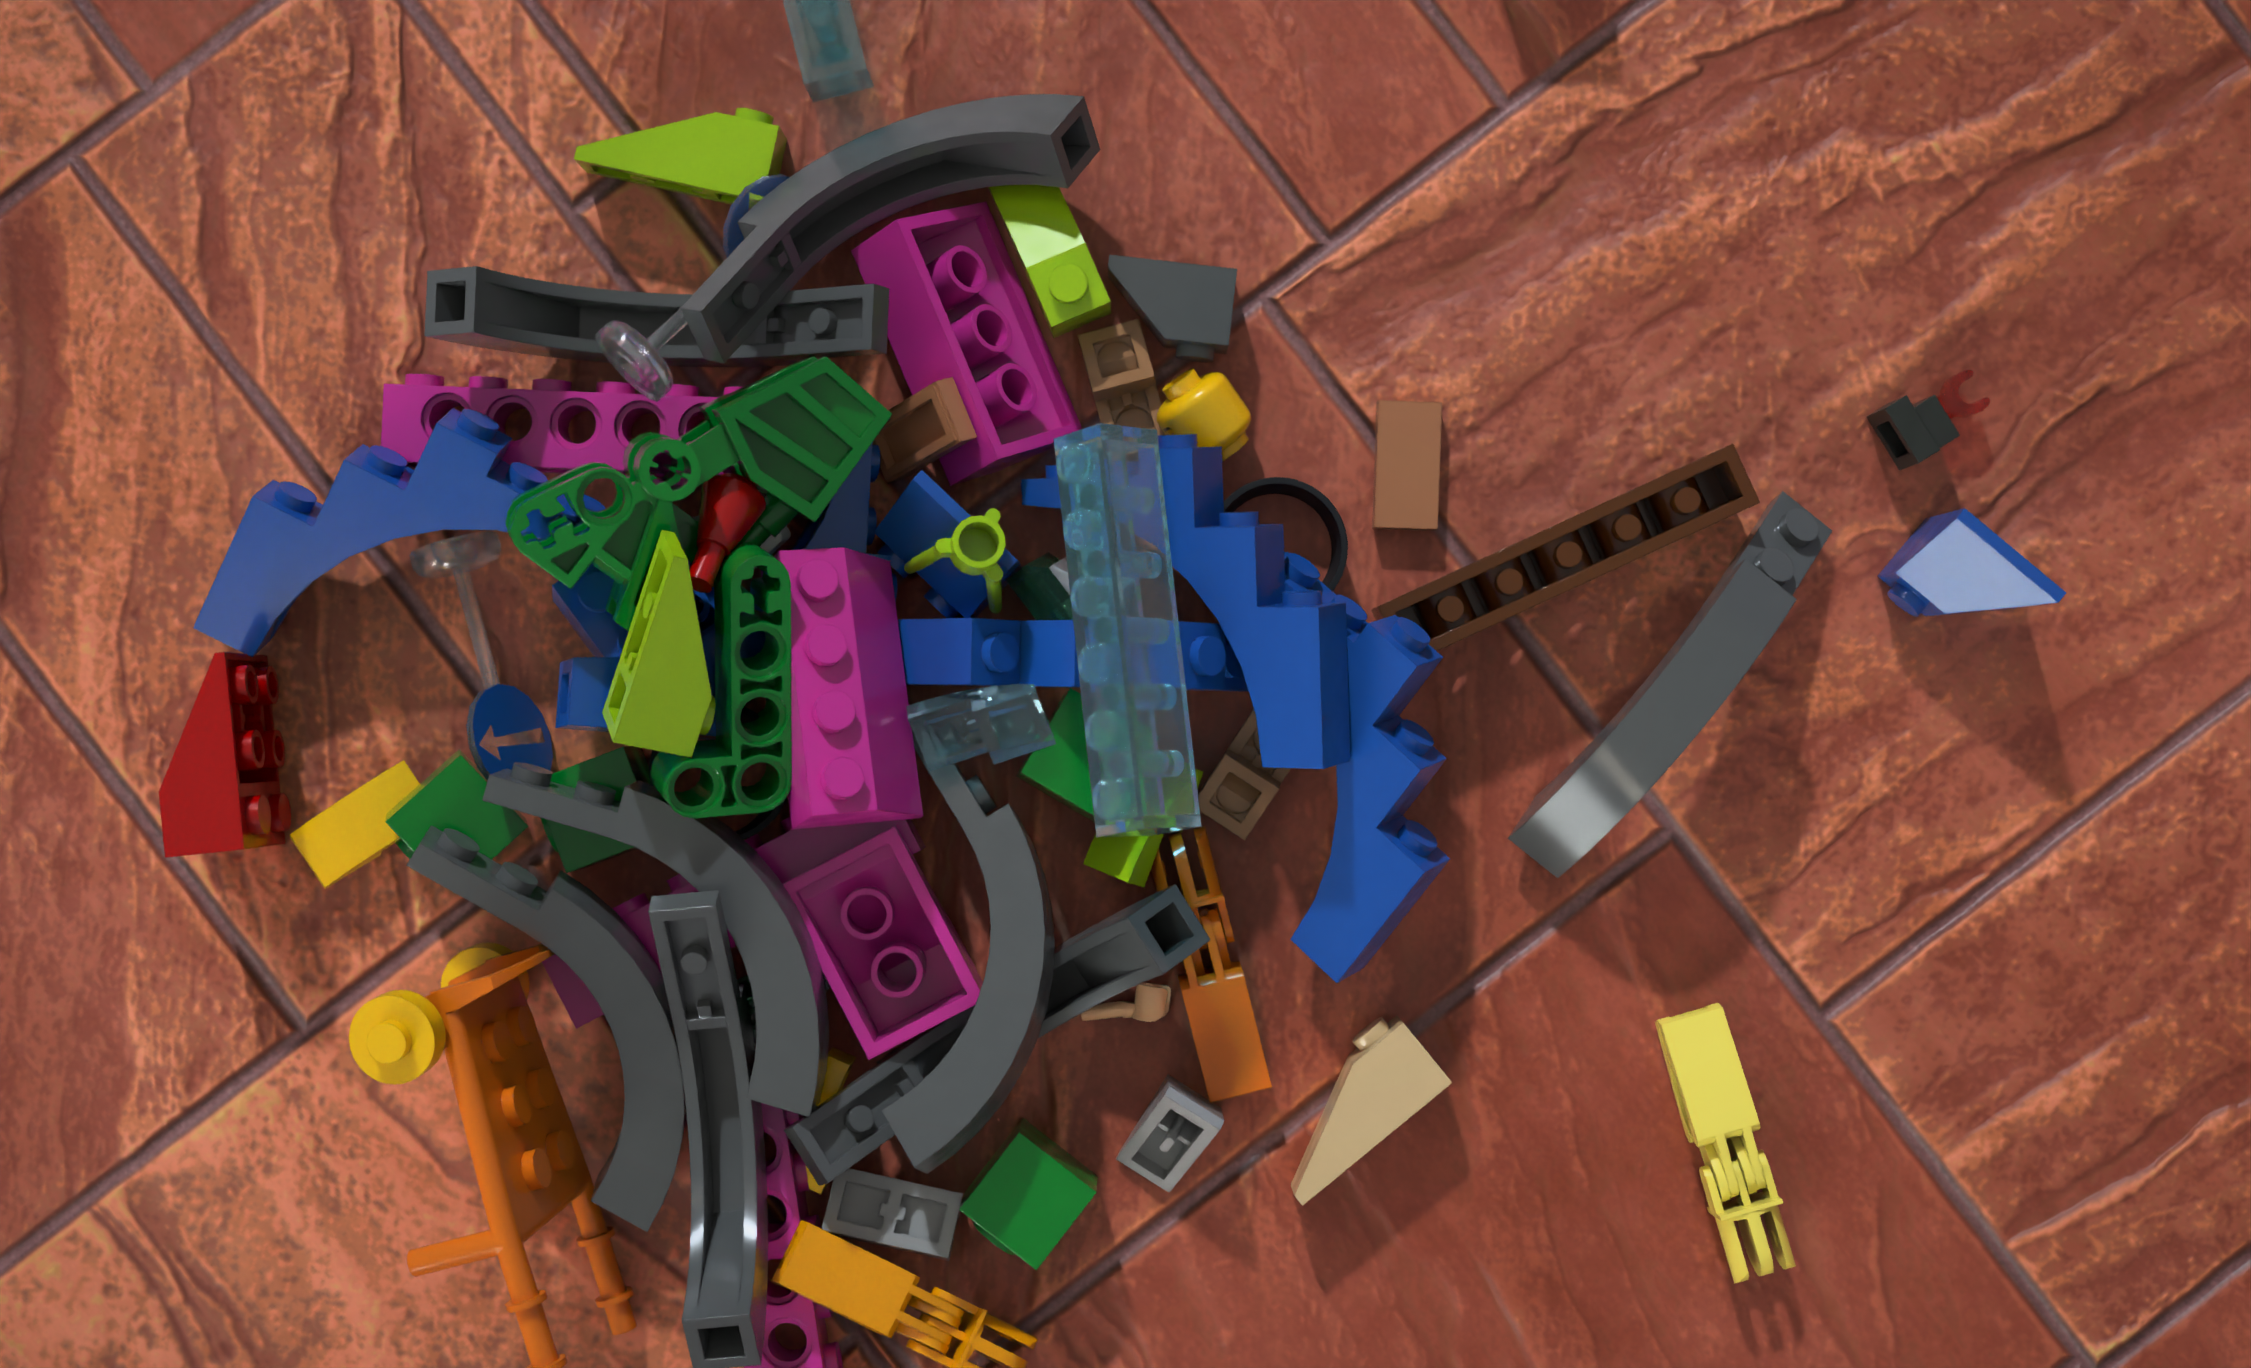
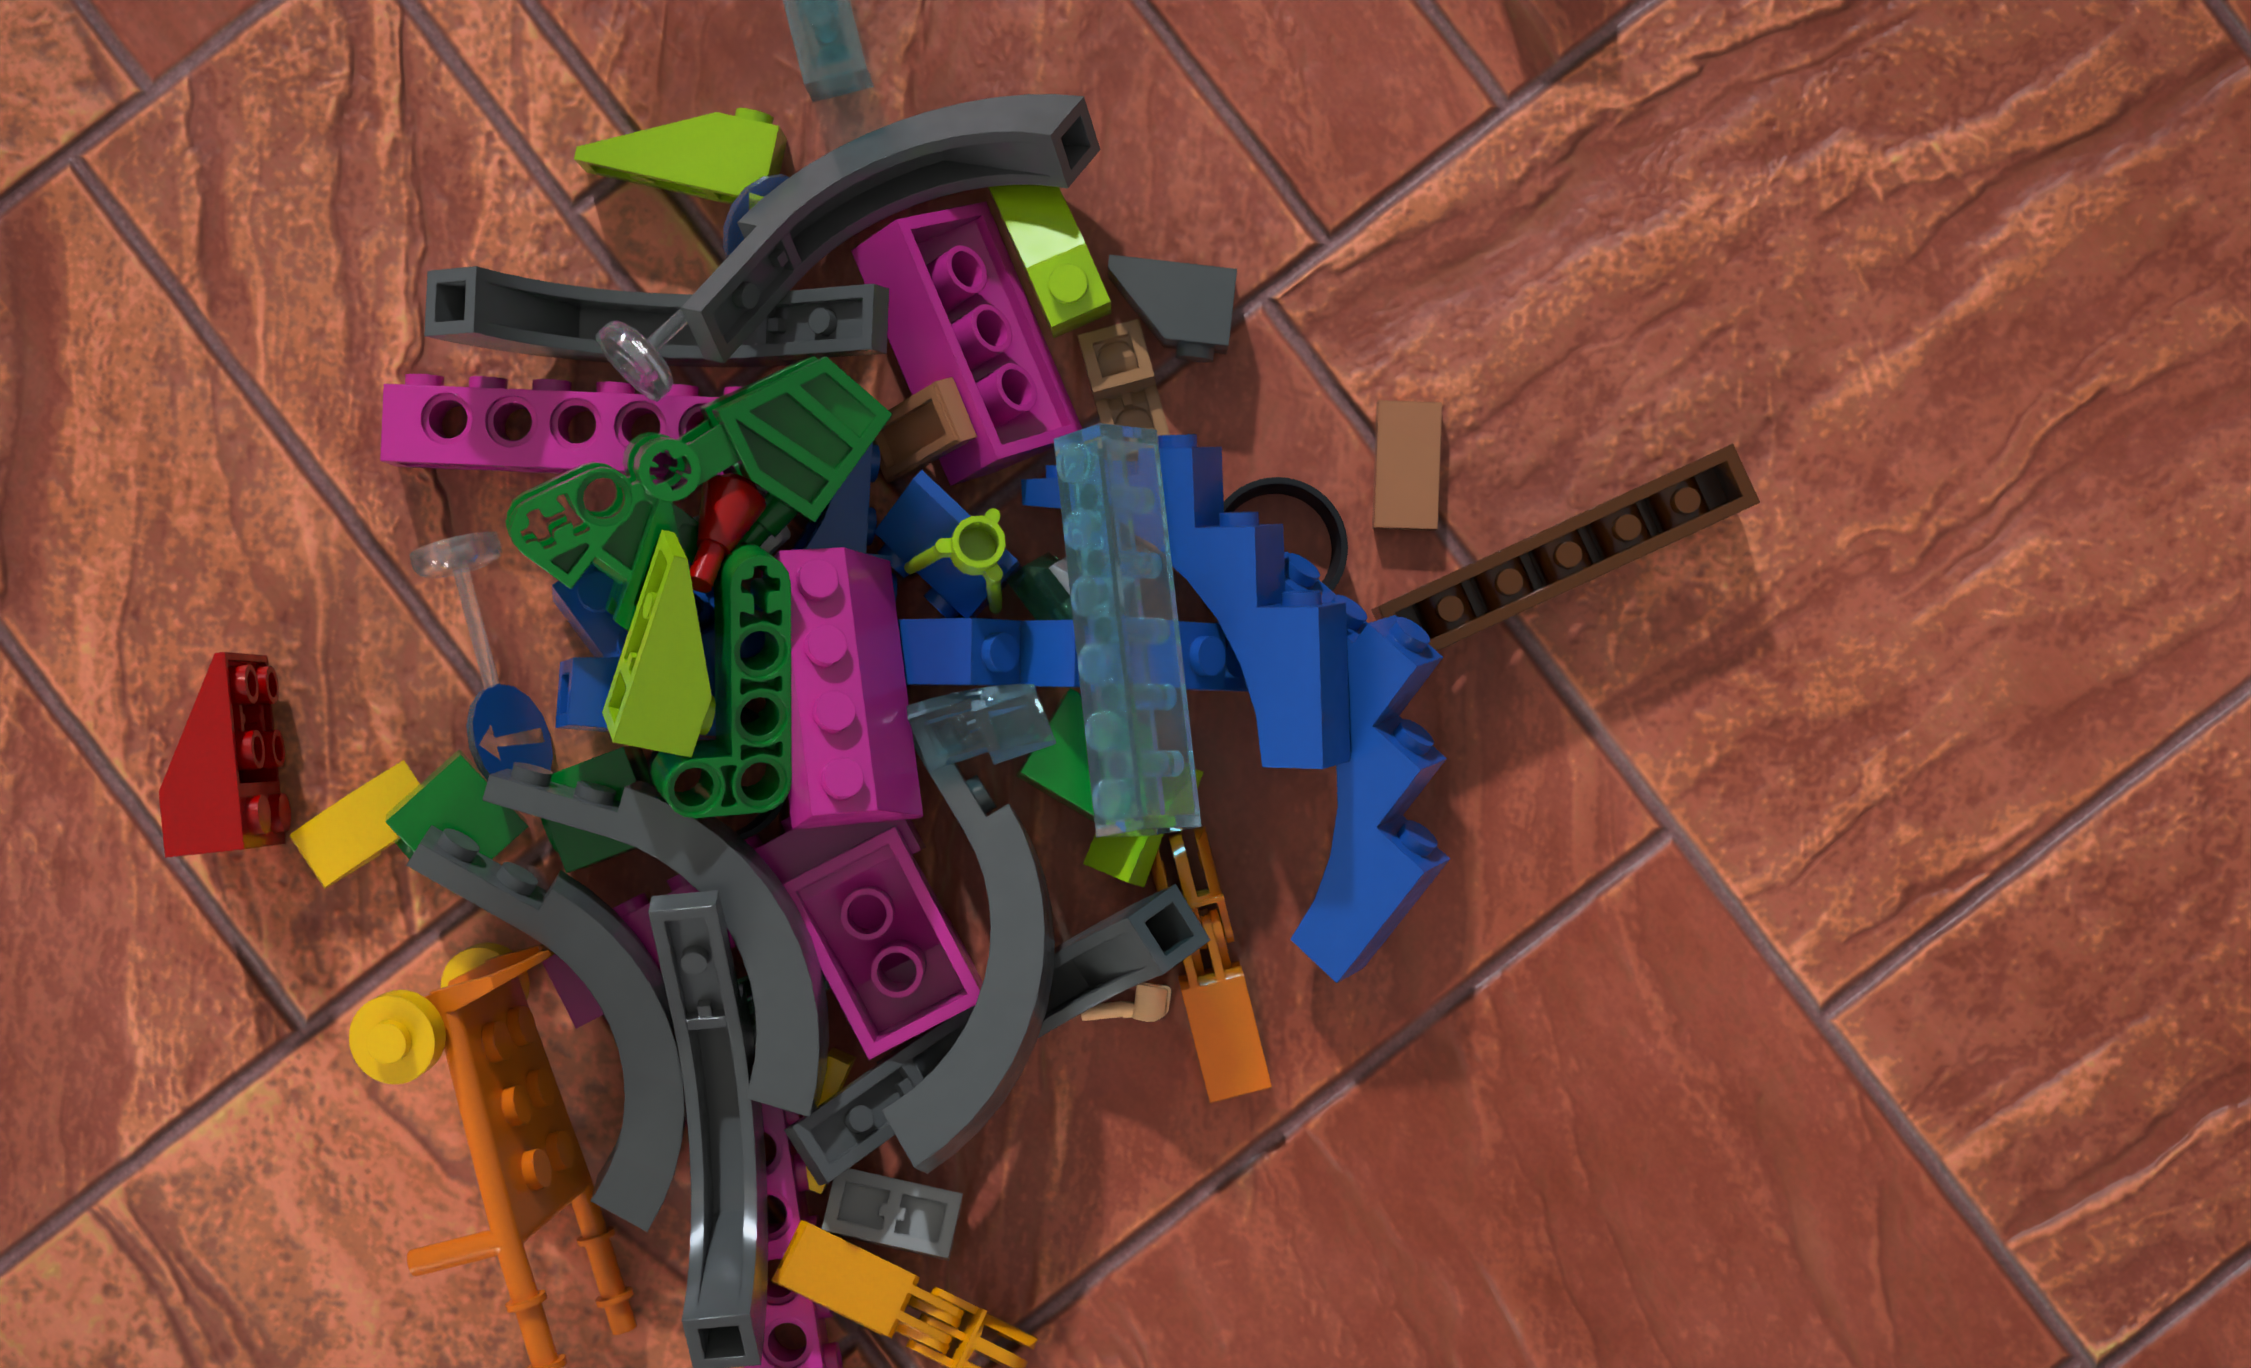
(375, 498): blue arch -> none
(1028, 1194): green head -> none
(1171, 1134): light grey slope -> none
(1205, 408): yellow head -> none
(1239, 785): medium nougat slope -> none
(1374, 1095): tan slope -> none
(1678, 694): dark grey arch -> none
(1721, 1122): light yellow arm -> none
(1921, 429): pearl dark grey piece -> none
(1963, 568): slope -> none

